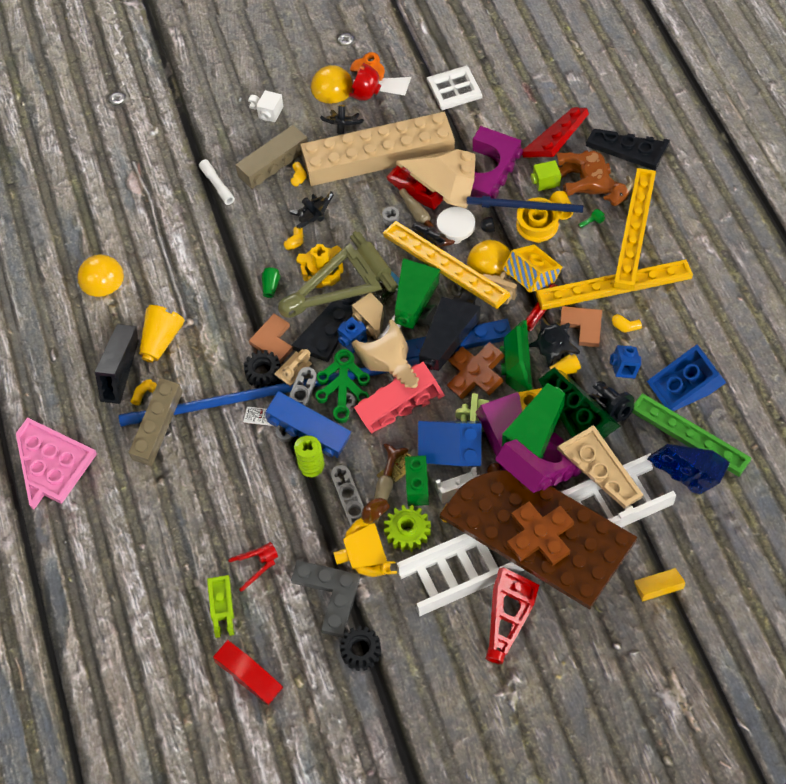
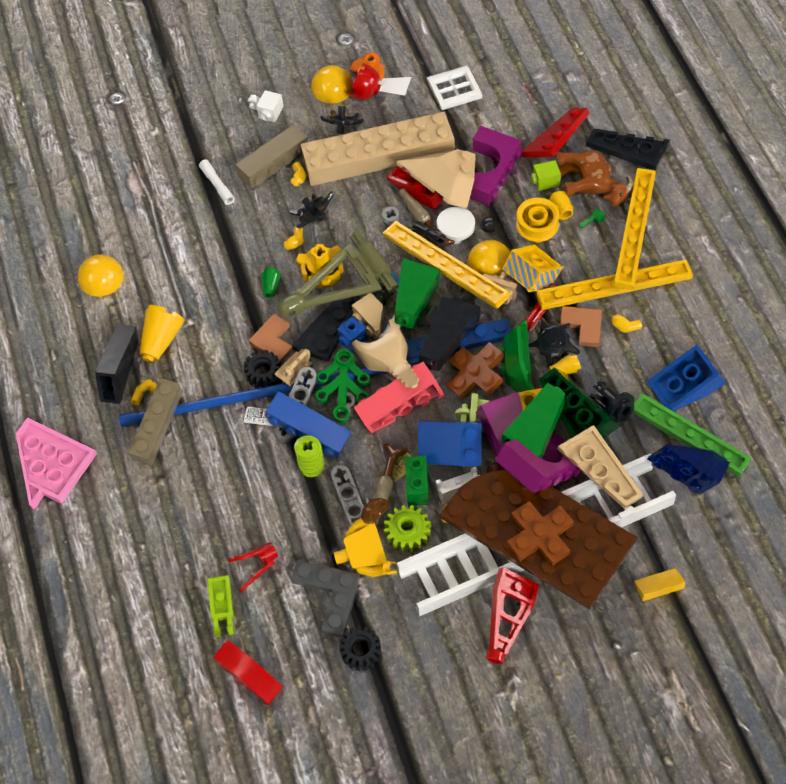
(487, 201): dark blue bar -> none
(625, 361): blue brick -> none

